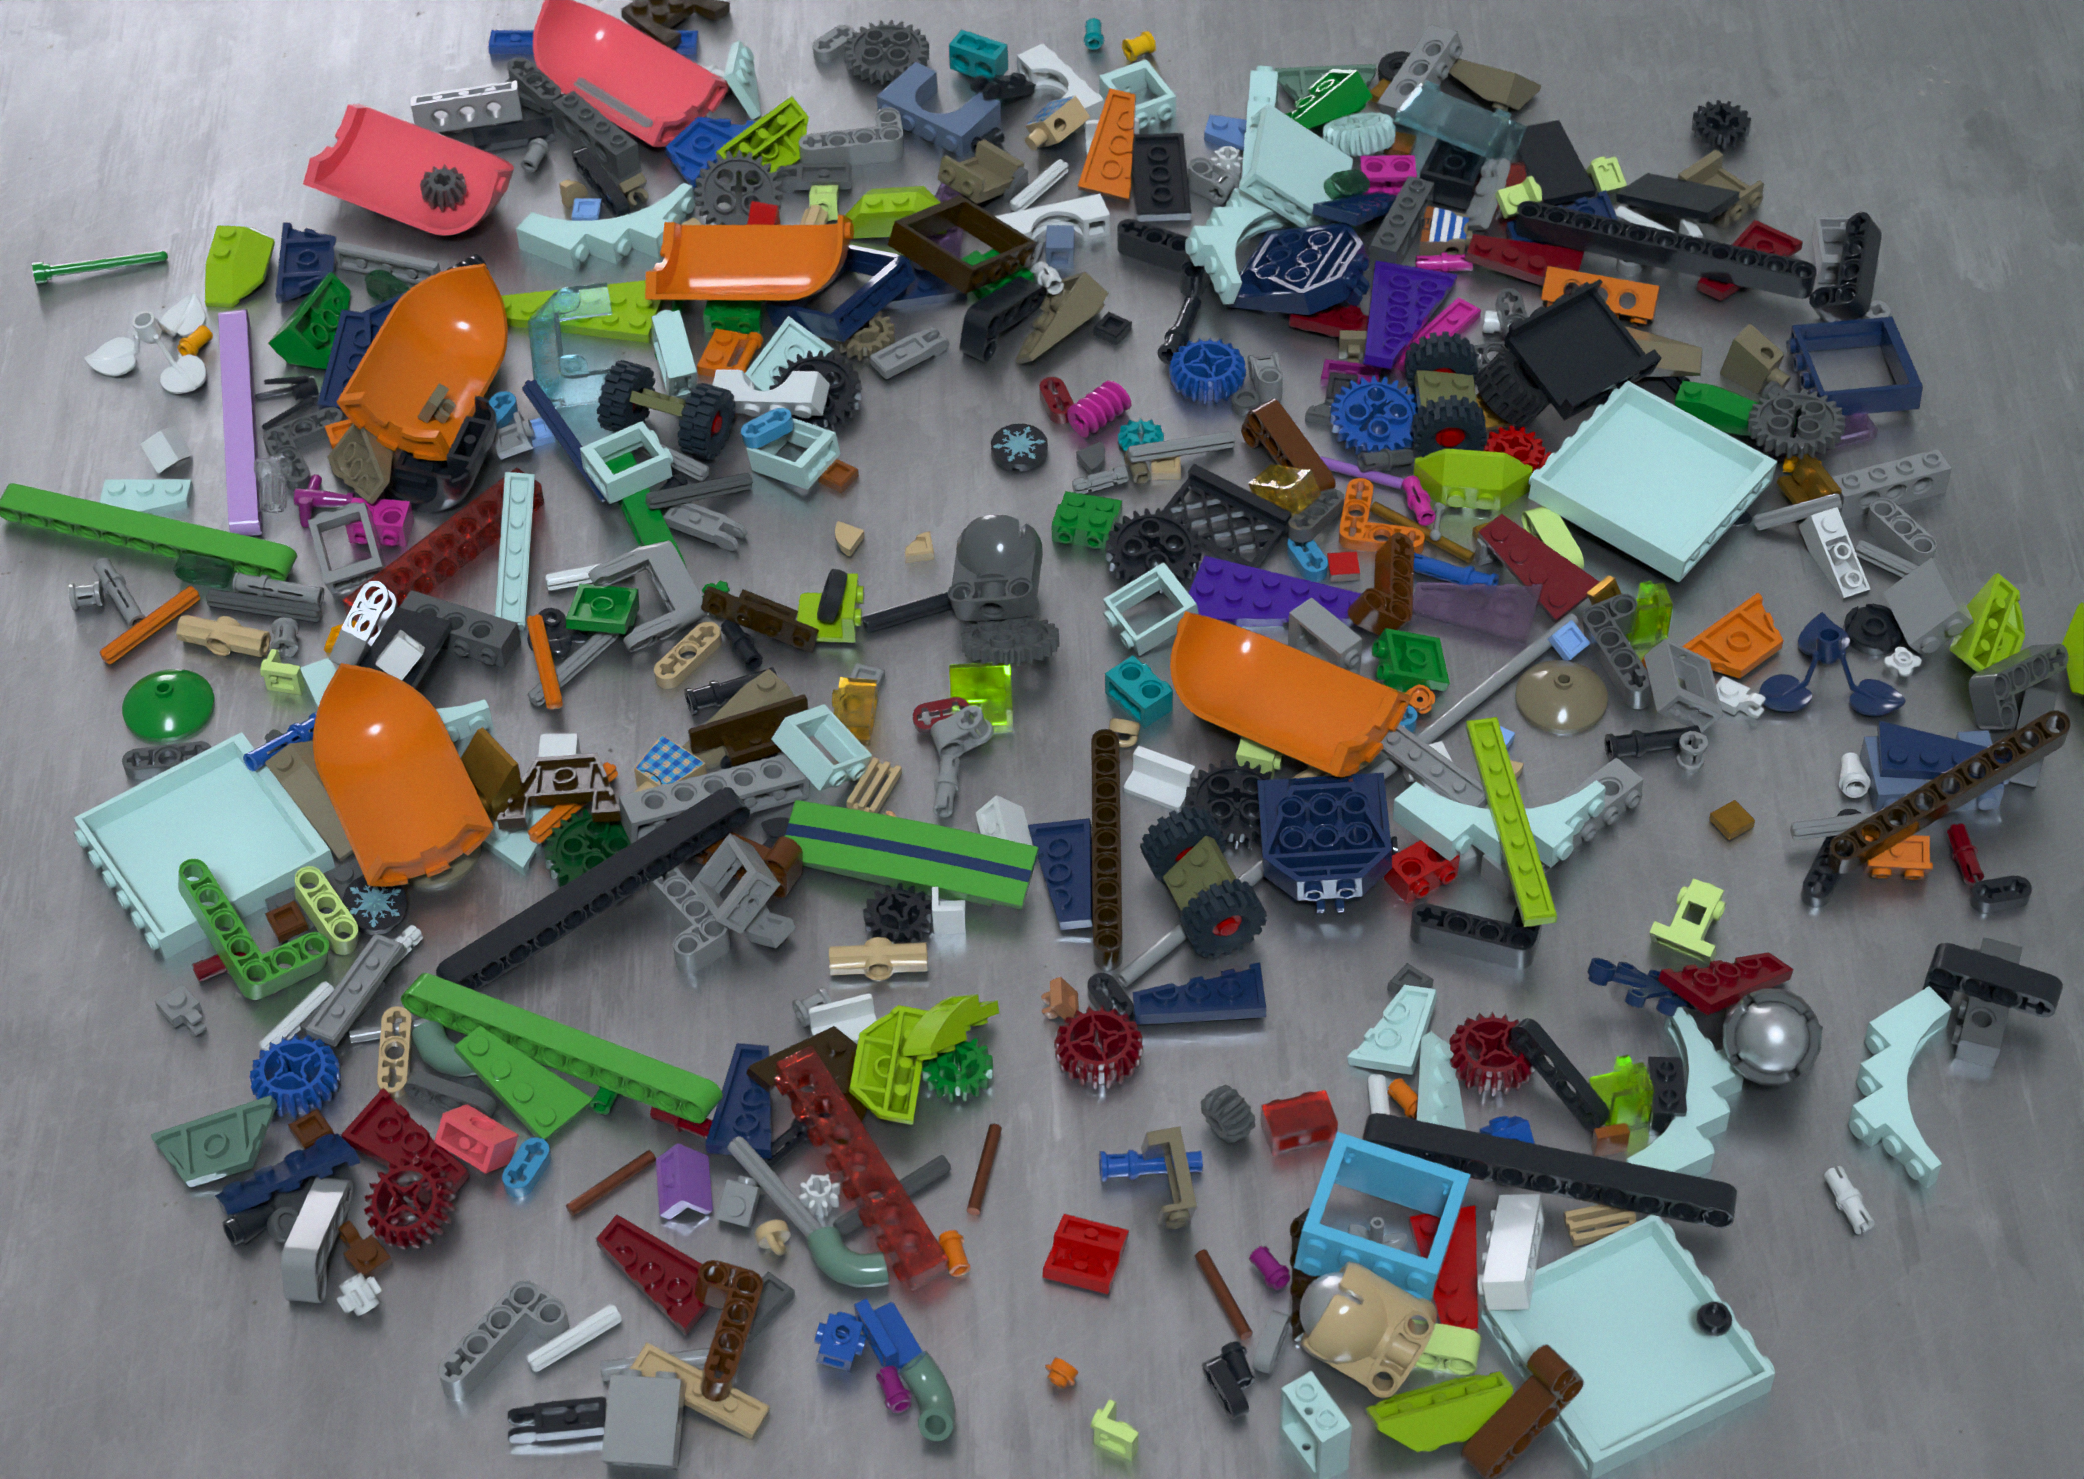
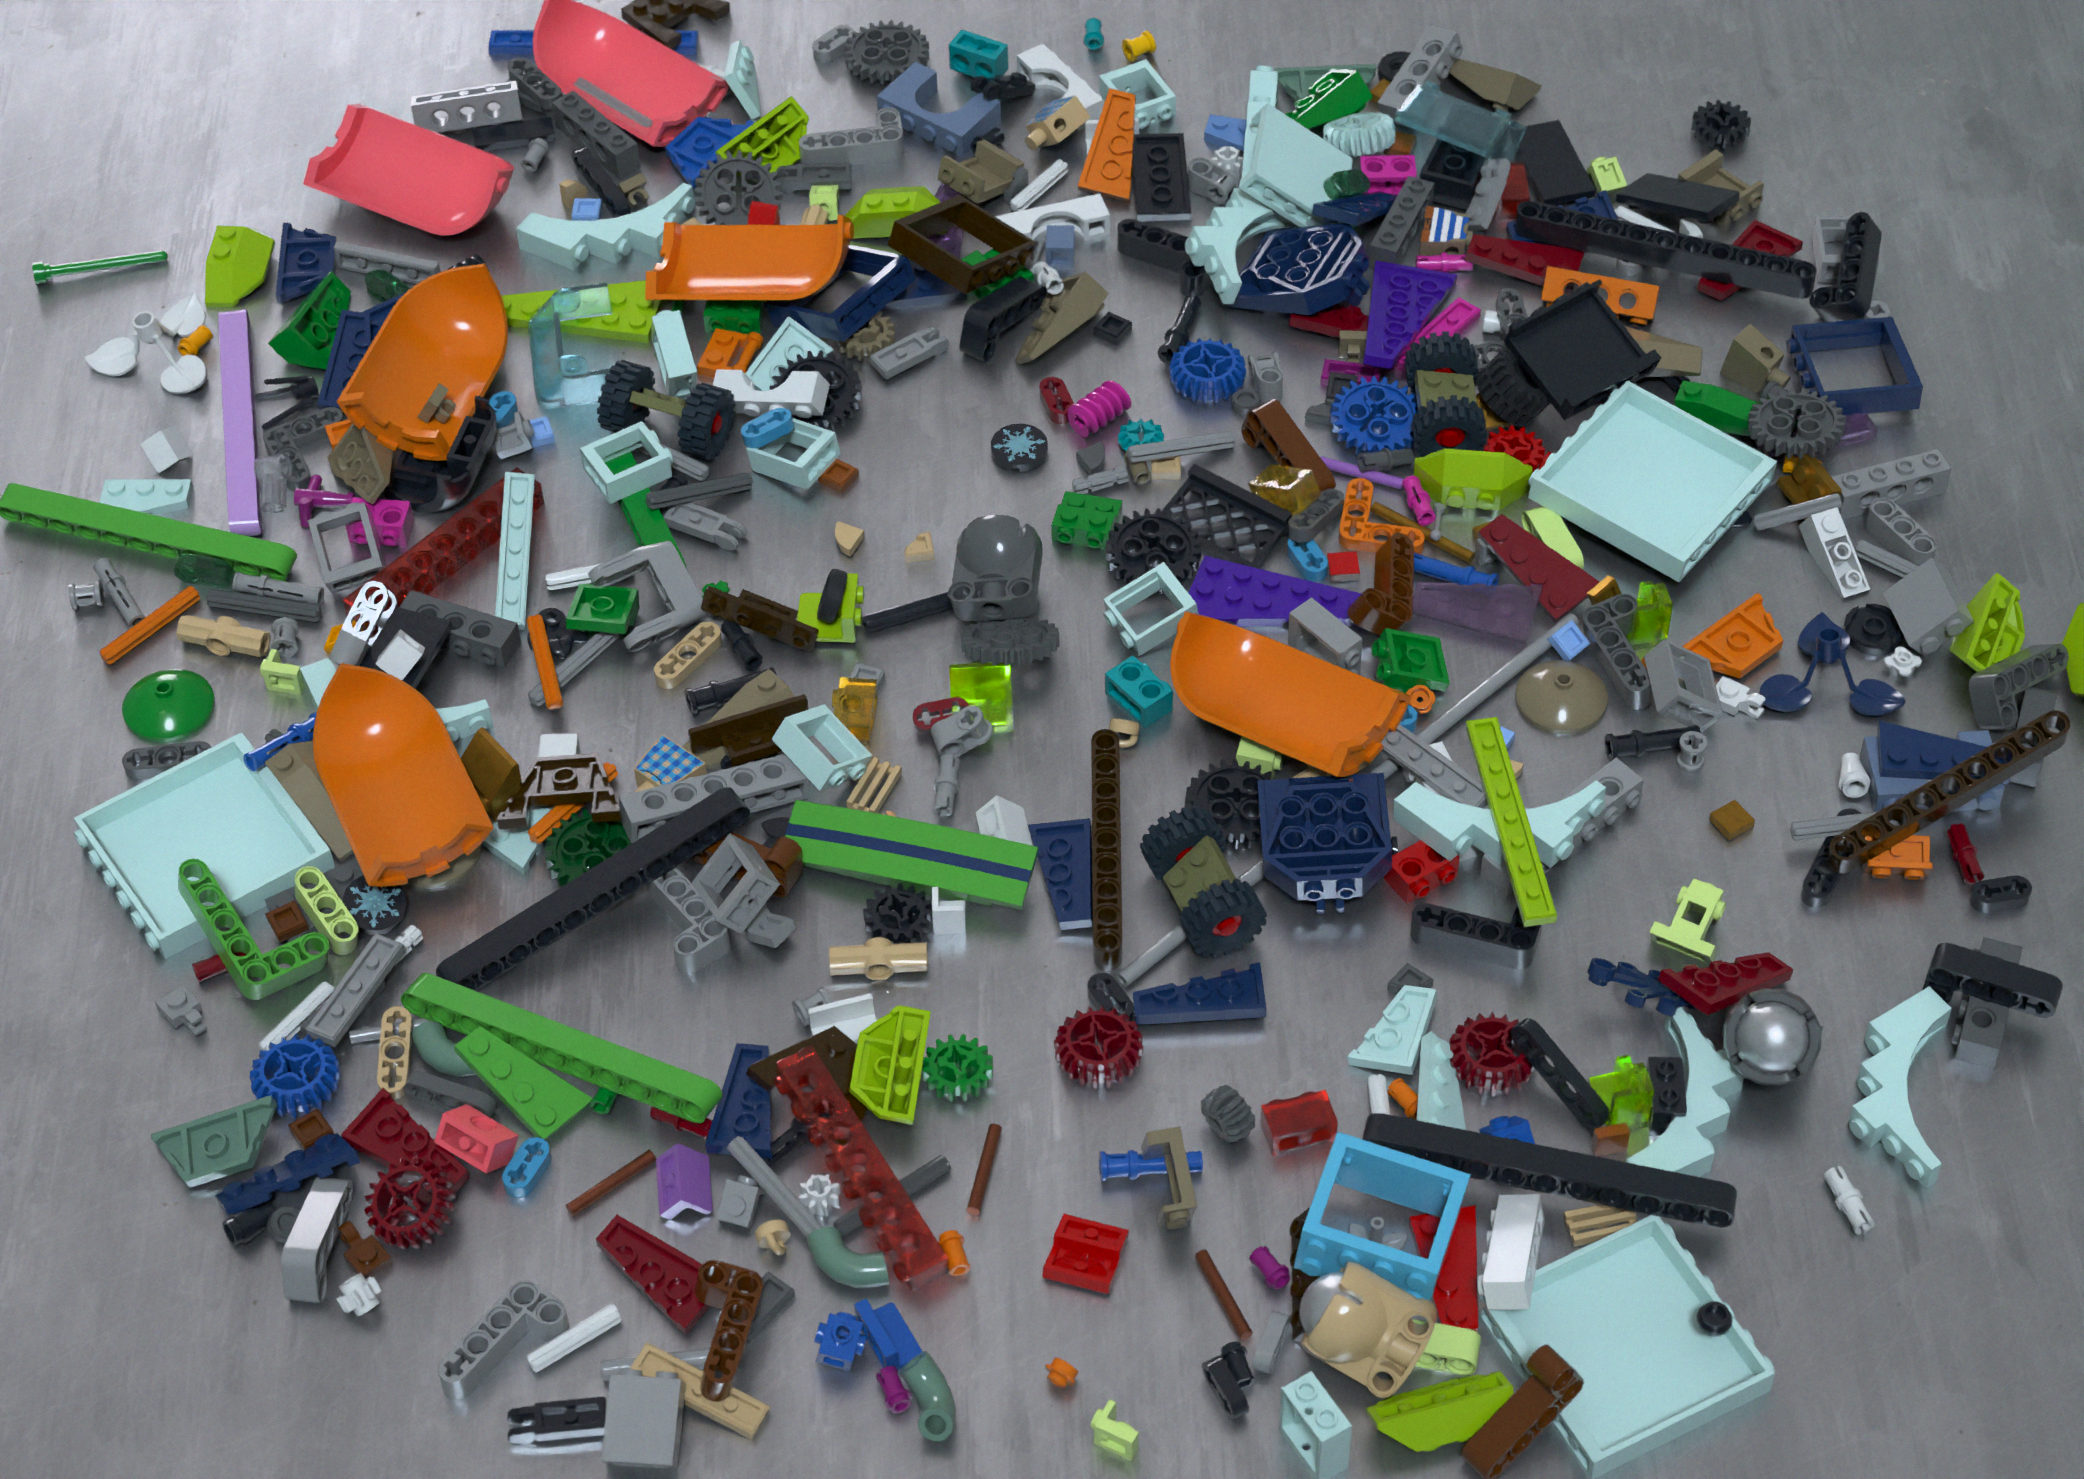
(443, 188): dark grey gear -> none
(559, 429): dark blue axle -> none
(947, 1025): lime slope -> none
(1061, 998): nougat tile -> none
(1159, 778): white panel -> none
(1512, 196): yellowish green bracket -> none

